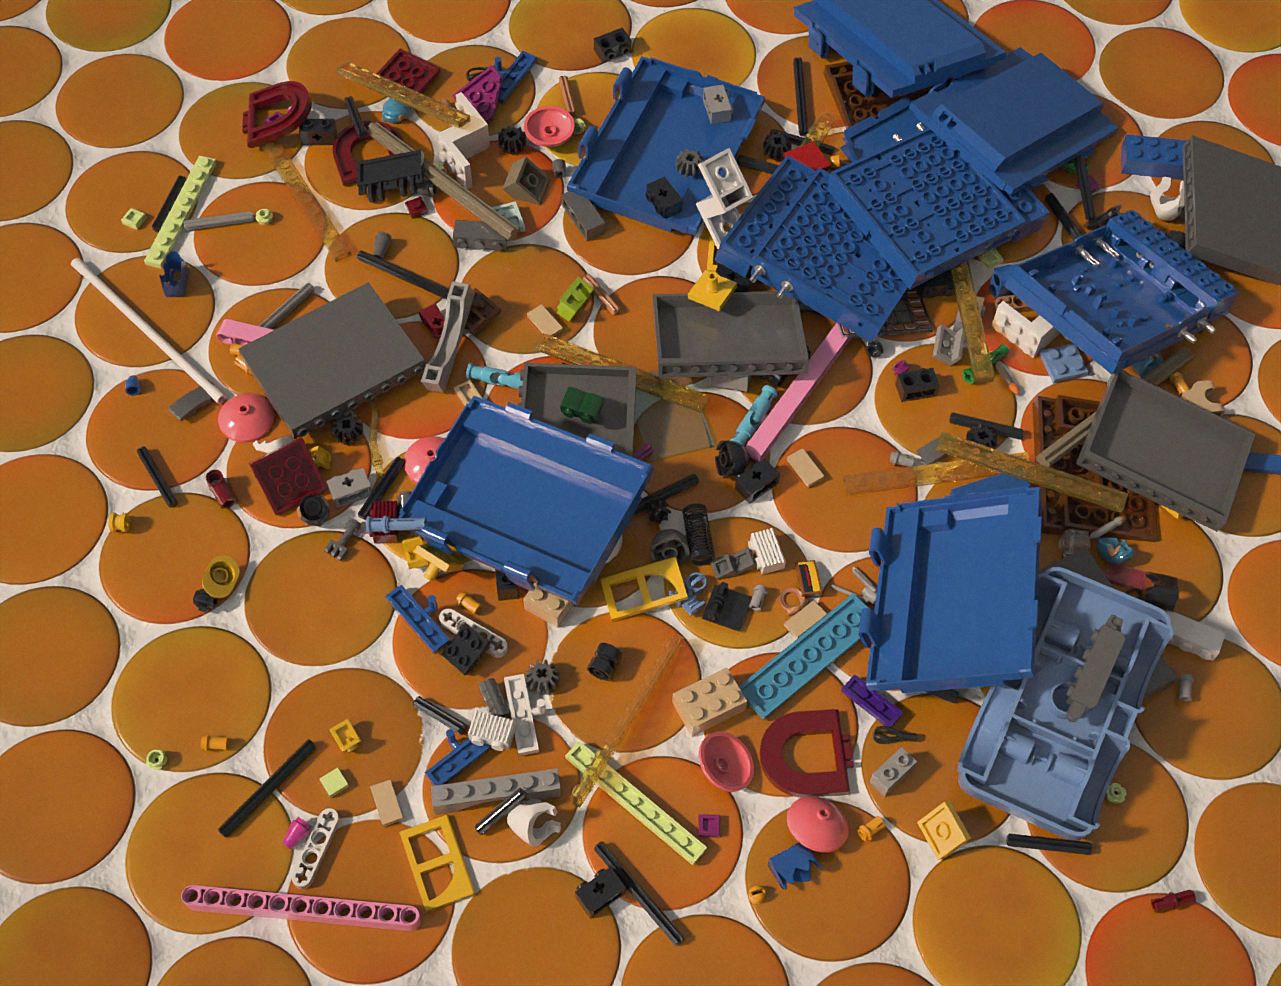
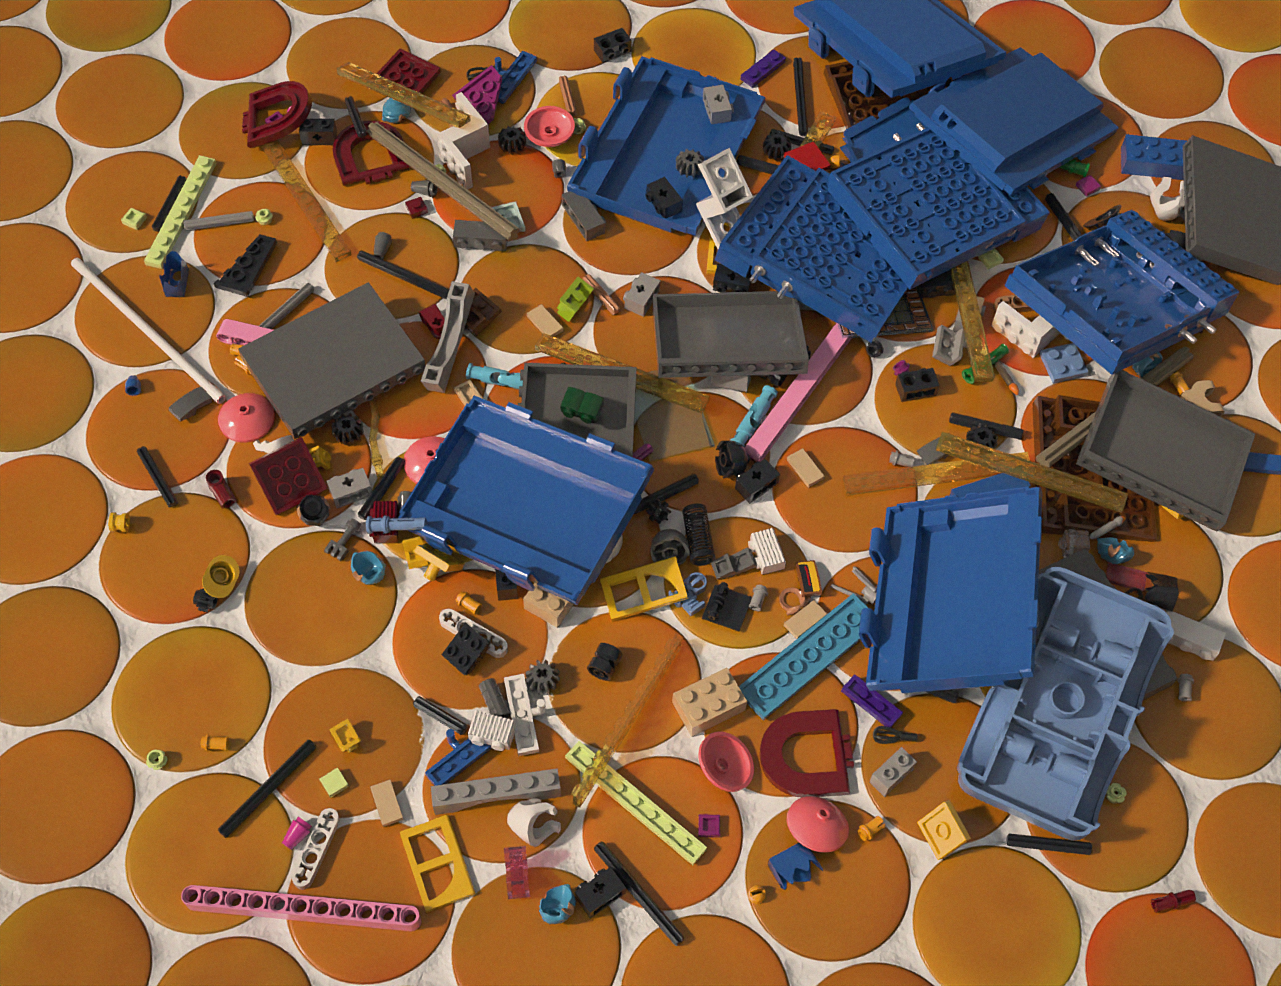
(247, 268): none -> black wing
(367, 567): none -> dark azure hair
(387, 171): black hinge -> none
(419, 618): blue plate -> none
(500, 811): black axle -> none
(517, 872): none -> clear pink brick
(526, 181): dark tan slope -> none
(557, 904): none -> dark azure hair
(640, 295): none -> light grey brick
(712, 290): yellow tile -> none
(763, 68): none -> dark purple plate
(999, 279): blue piece -> none
(1084, 188): black axle -> none
(1096, 668): dark grey hinge -> none

